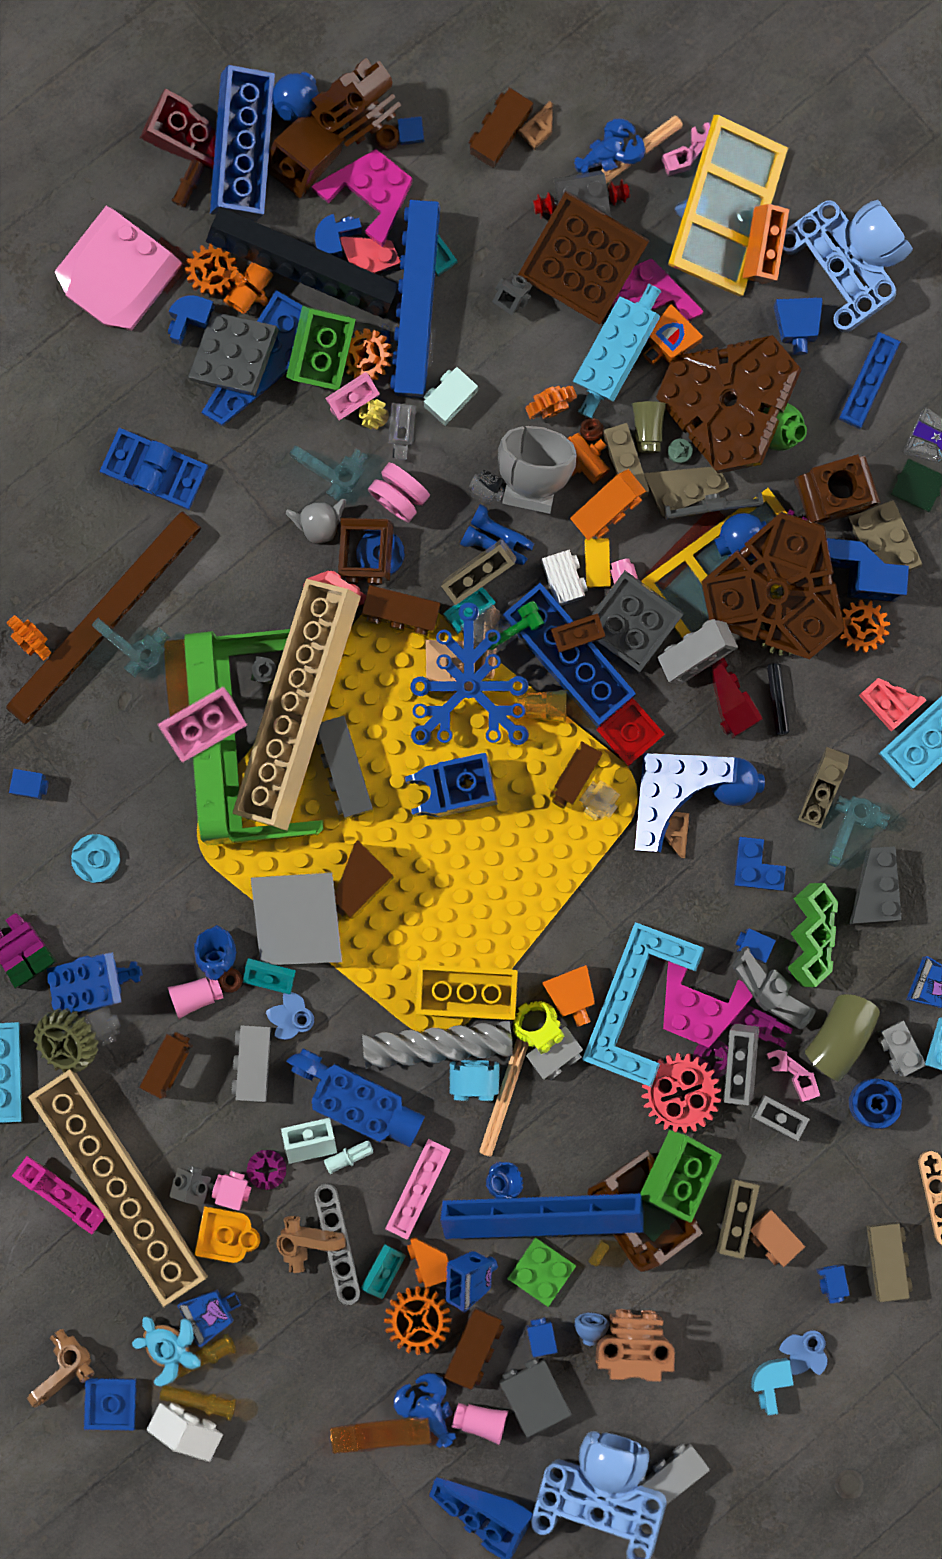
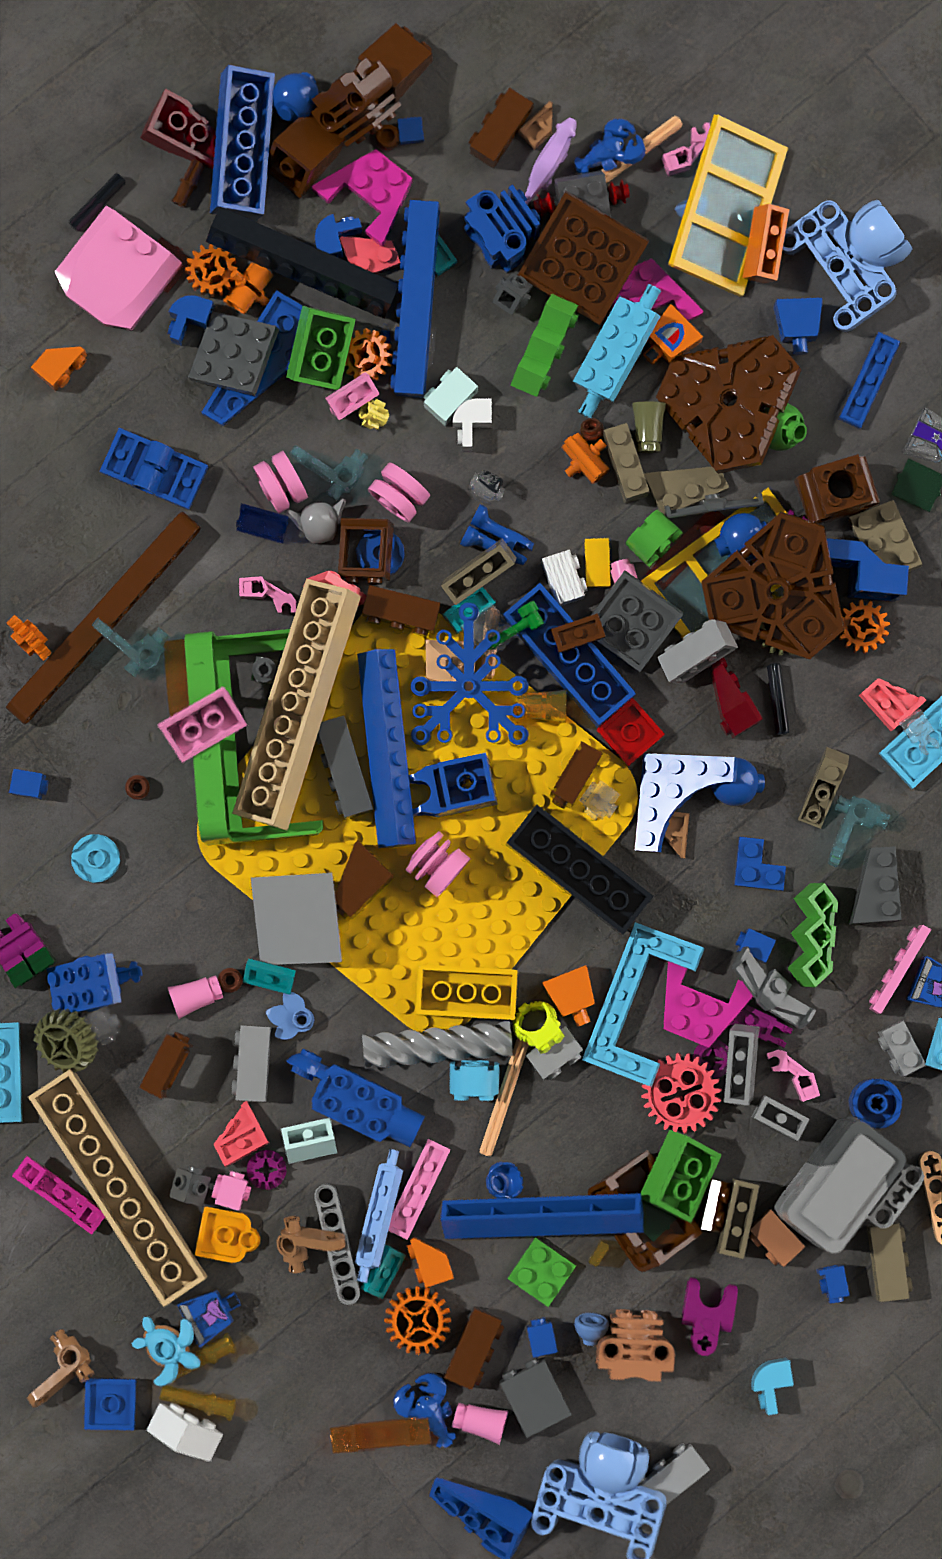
(57, 364): none -> orange slope
(110, 188): none -> black axle
(130, 784): none -> copper plate
(215, 952): blue hair -> none
(241, 1136): none -> coral wing
(262, 523): none -> clear blue hinge
(278, 483): none -> bright pink wheel
(279, 597): none -> bright pink piece
(348, 1156): light aqua axle -> none
(378, 1216): none -> light blue plate
(386, 748): none -> blue brick
(401, 56): none -> reddish brown slope
(402, 417): clear torso -> none
(437, 864): none -> bright pink wheel
(468, 1279): blue torso -> none
(469, 415): none -> white brick
(502, 226): none -> blue piece
(538, 470): light grey plate -> none
(545, 345): none -> bright green brick
(550, 158): none -> lavender animal
(551, 402): orange gear -> none
(579, 870): none -> black brick
(609, 505): orange brick -> none
(653, 538): none -> bright green brick
(679, 451): sand green tile -> none
(707, 1319): none -> magenta piece
(714, 1205): none -> reddish brown bracket
(805, 1357): medium blue plate -> none
(843, 1035): olive brick -> none
(845, 1184): none -> light grey piece
(893, 977): none -> bright pink plate
(918, 729): none -> clear plate

